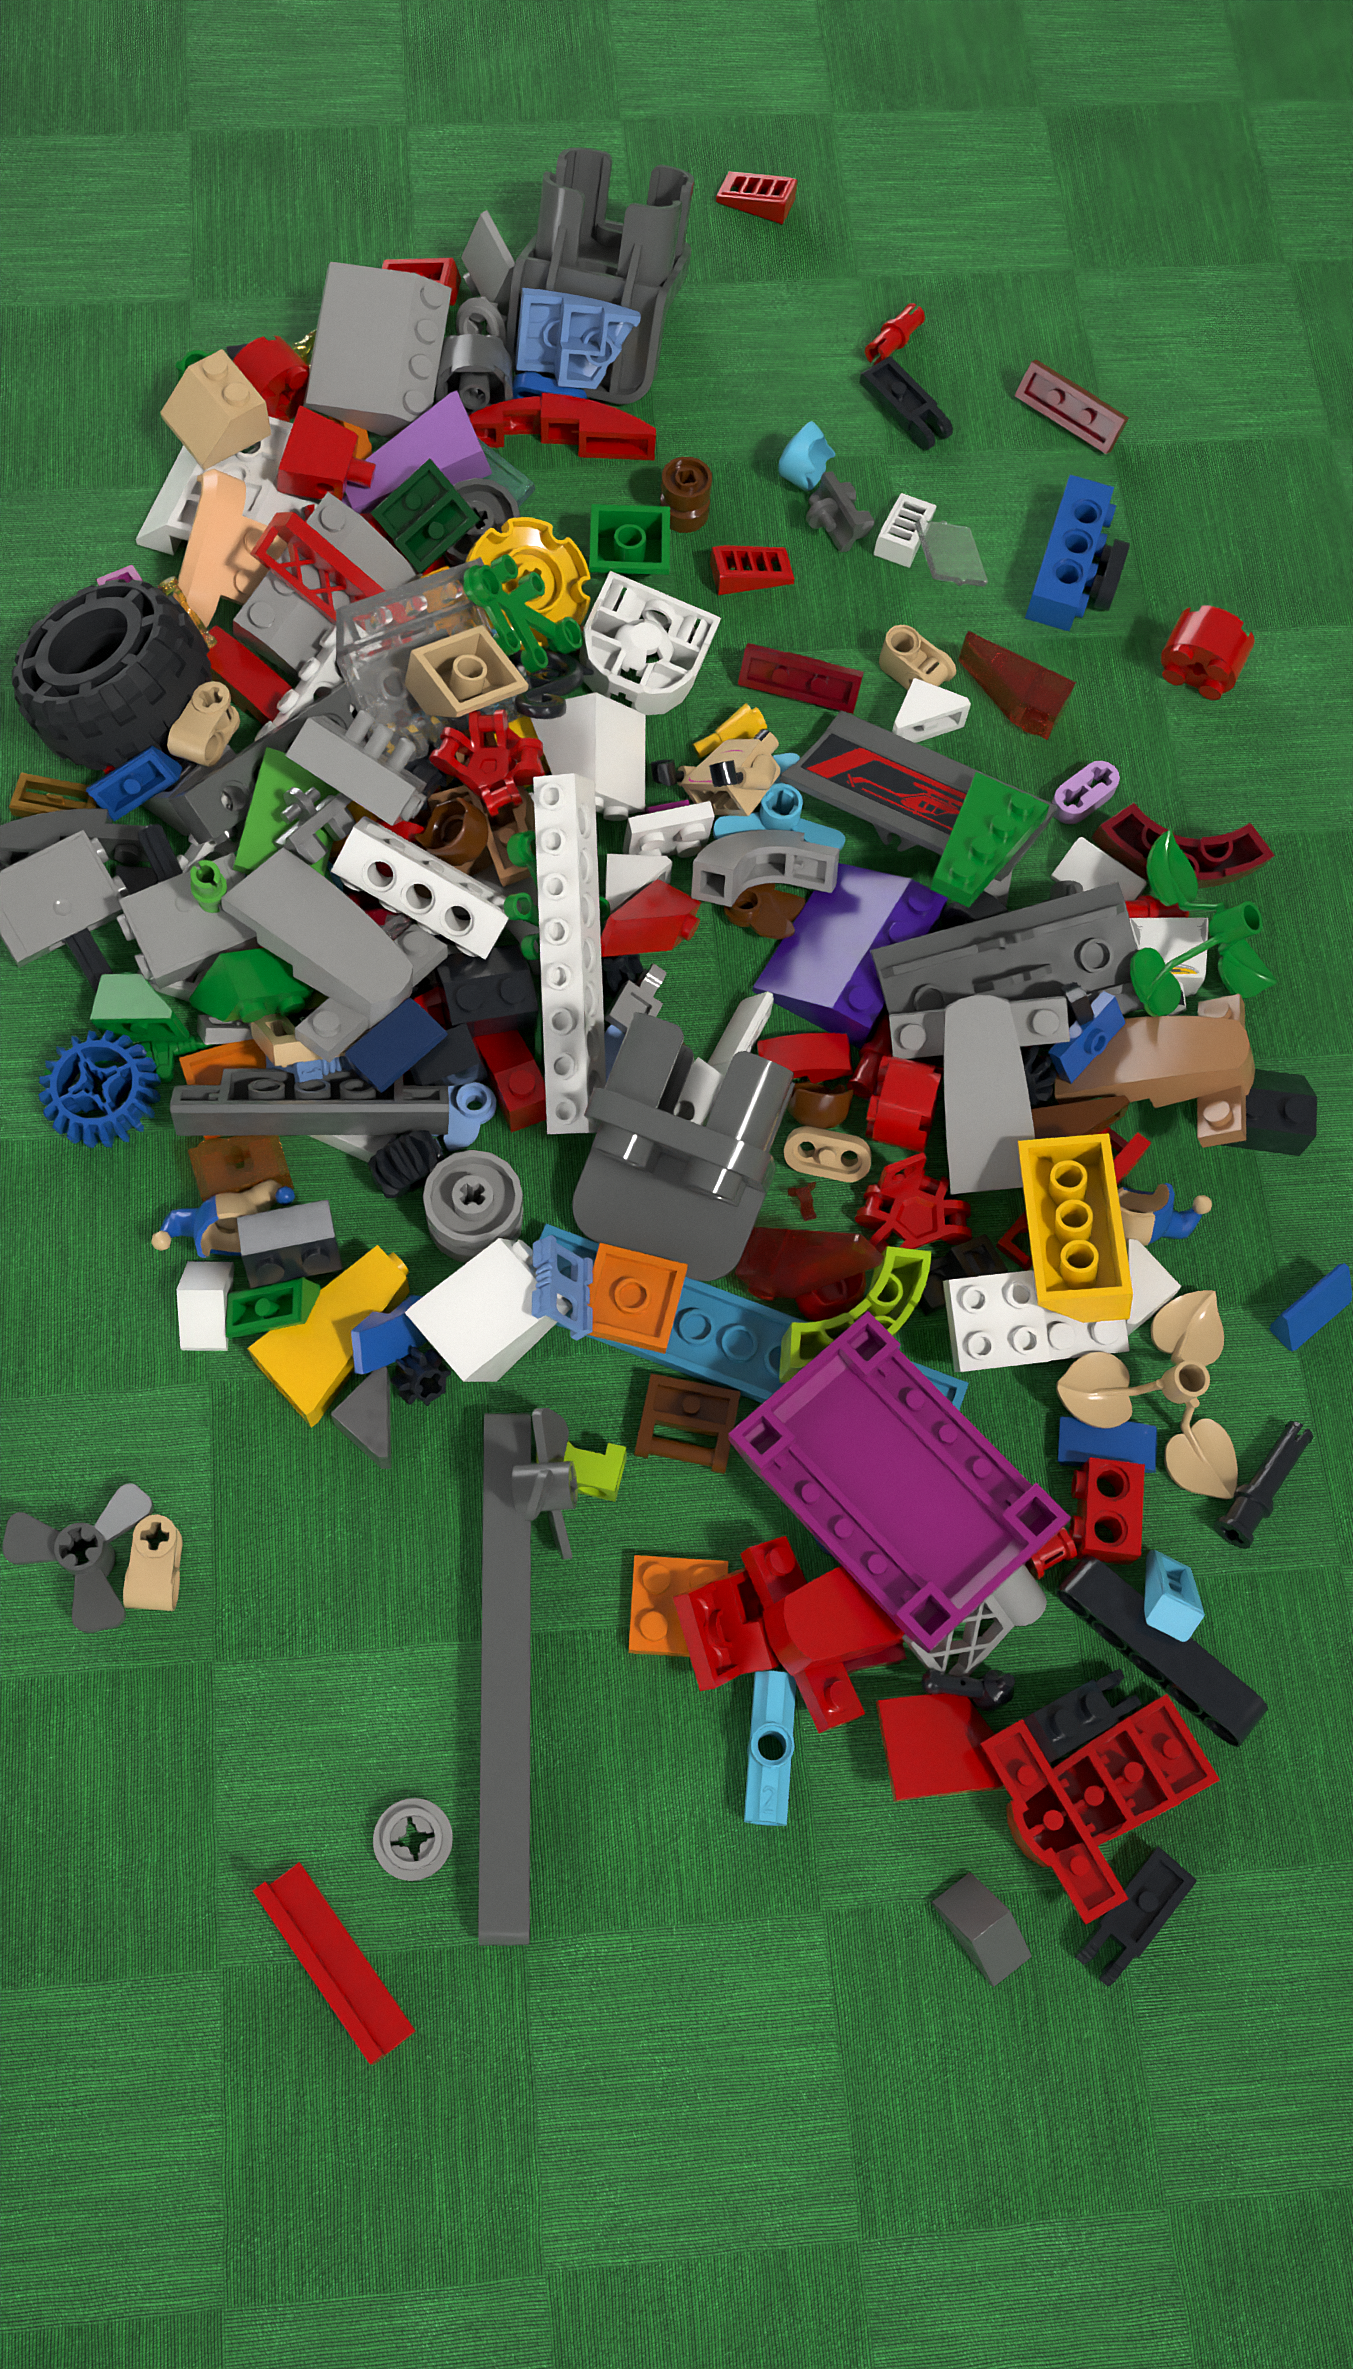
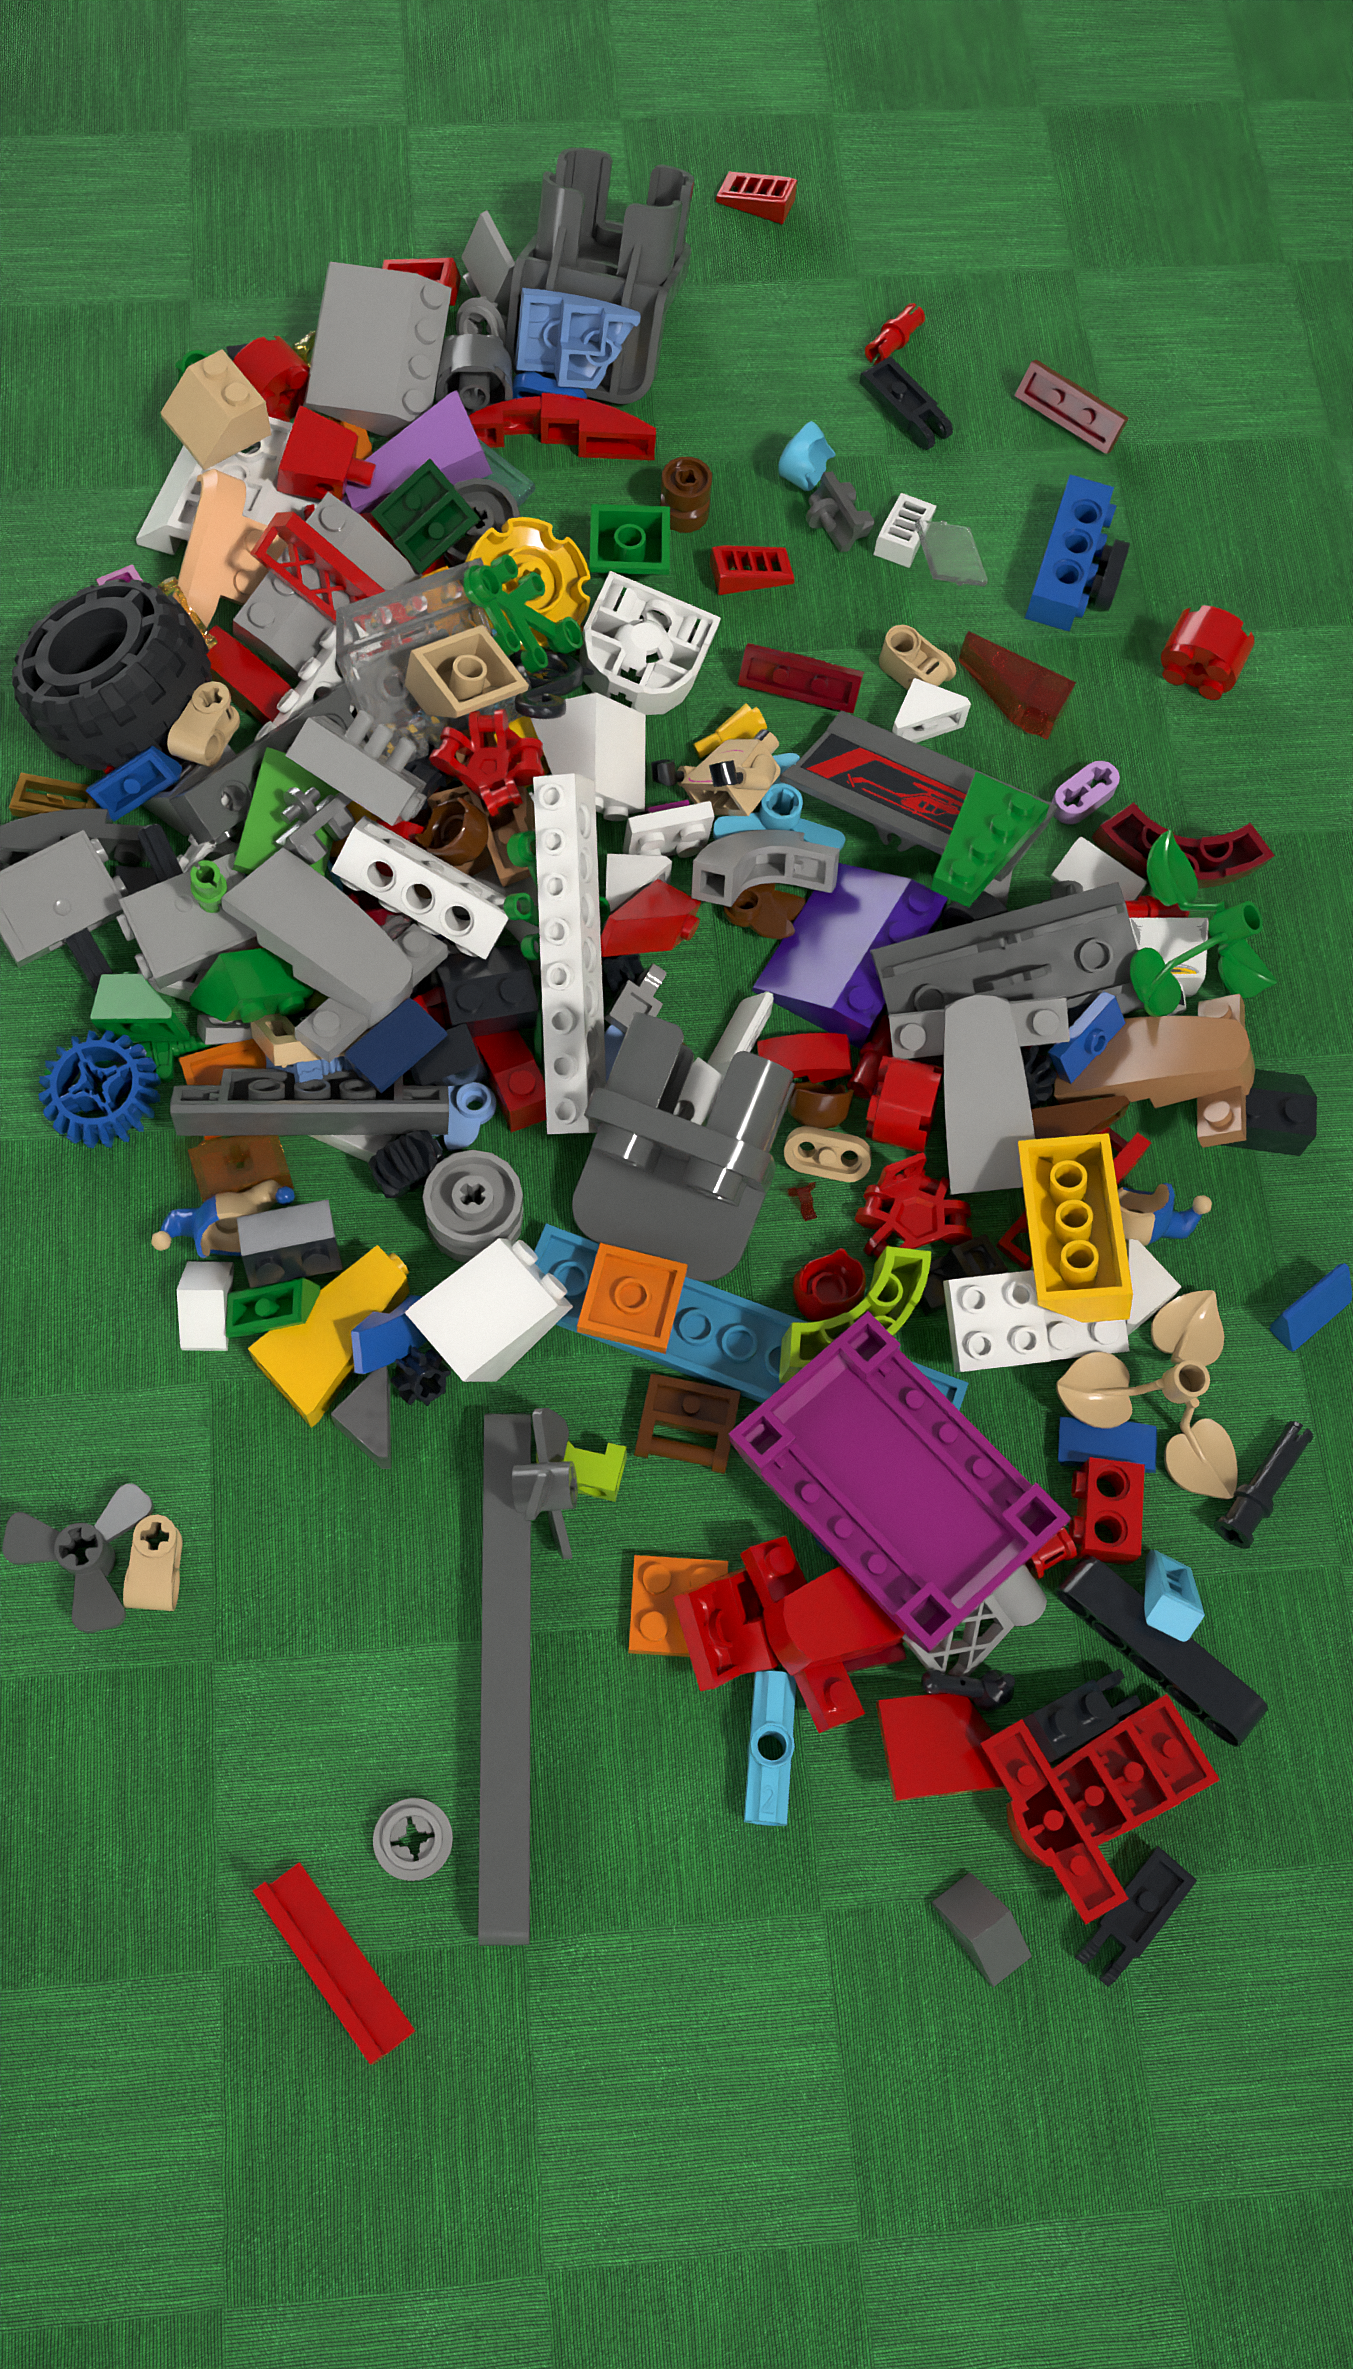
(552, 1282): medium blue piece -> none
(801, 1261): clear red slope -> none
(1078, 1002): black tile -> none

